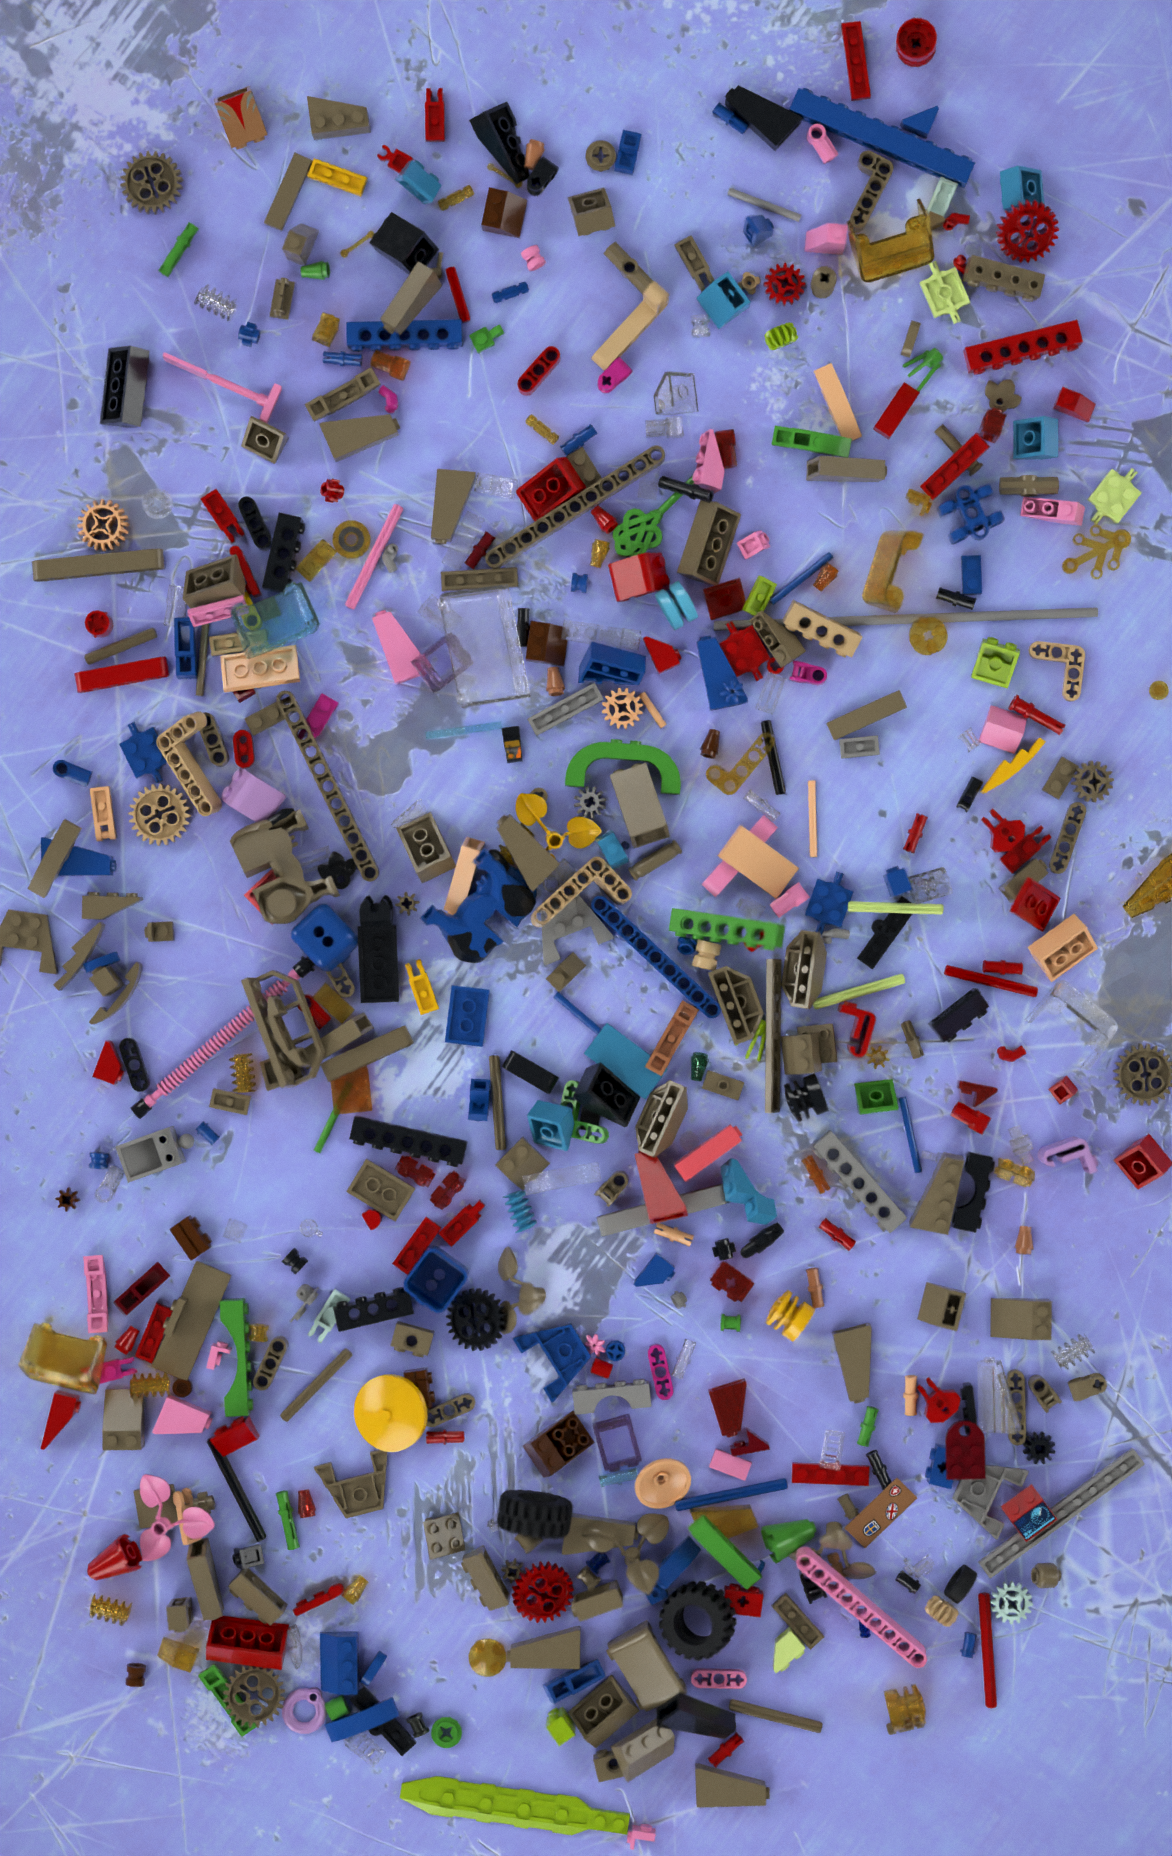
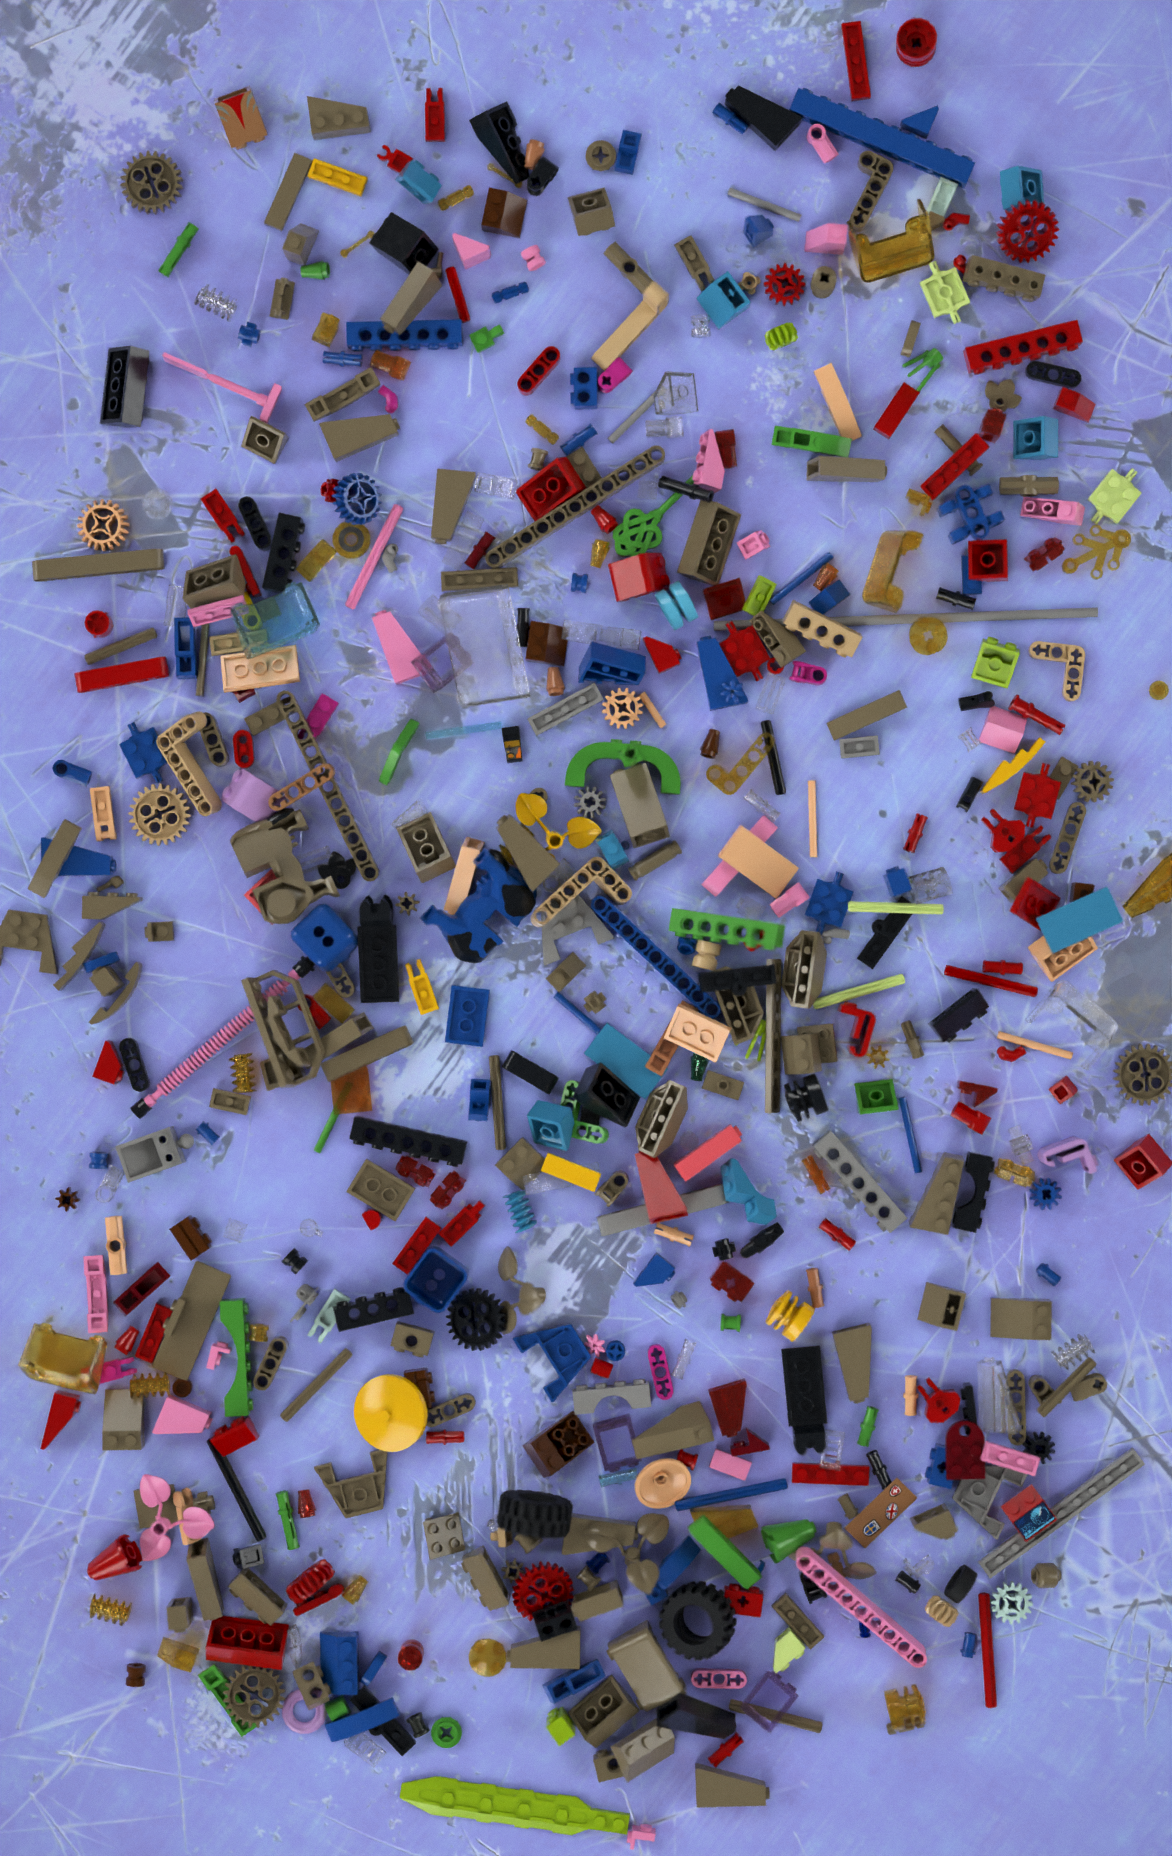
(115, 881): none -> dark tan hand
(117, 1258): none -> light nougat piece
(301, 786): none -> medium nougat beam
(307, 1687): none -> dark tan brick
(310, 1581): none -> red gear
(360, 512): none -> blue gear
(397, 750): none -> bright green beam
(411, 1655): none -> clear red wheel
(470, 251): none -> bright pink slope
(503, 1537): none -> tan tile
(537, 459): none -> dark tan bush
(554, 1620): none -> black brick
(571, 1172): none -> yellow tile
(588, 388): none -> blue brick
(595, 1002): none -> dark tan gear
(630, 755): none -> bright green piece
(631, 419): none -> light grey bar
(679, 1430): none -> dark tan wedge
(687, 1459): none -> red bush
(697, 1033): none -> light nougat plate
(737, 979): none -> black hinge
(758, 1718): none -> clear purple window
(805, 1397): none -> black hinge
(829, 597): none -> blue slope
(936, 1522): none -> dark tan slope
(981, 700): none -> black bar
(988, 560): none -> red slope
(1010, 1458): none -> bright pink tile
(1024, 1241): nougat cone -> none
(1034, 1045): none -> light nougat bar
(1037, 795): none -> red plate
(1038, 1193): none -> blue gear
(1041, 365): none -> black beam
(1048, 1274): none -> blue pin
(1048, 1405): none -> dark tan axle
(1051, 548): none -> clear red hinge
(1079, 920): none -> dark azure tile
(1080, 890): none -> reddish brown brick

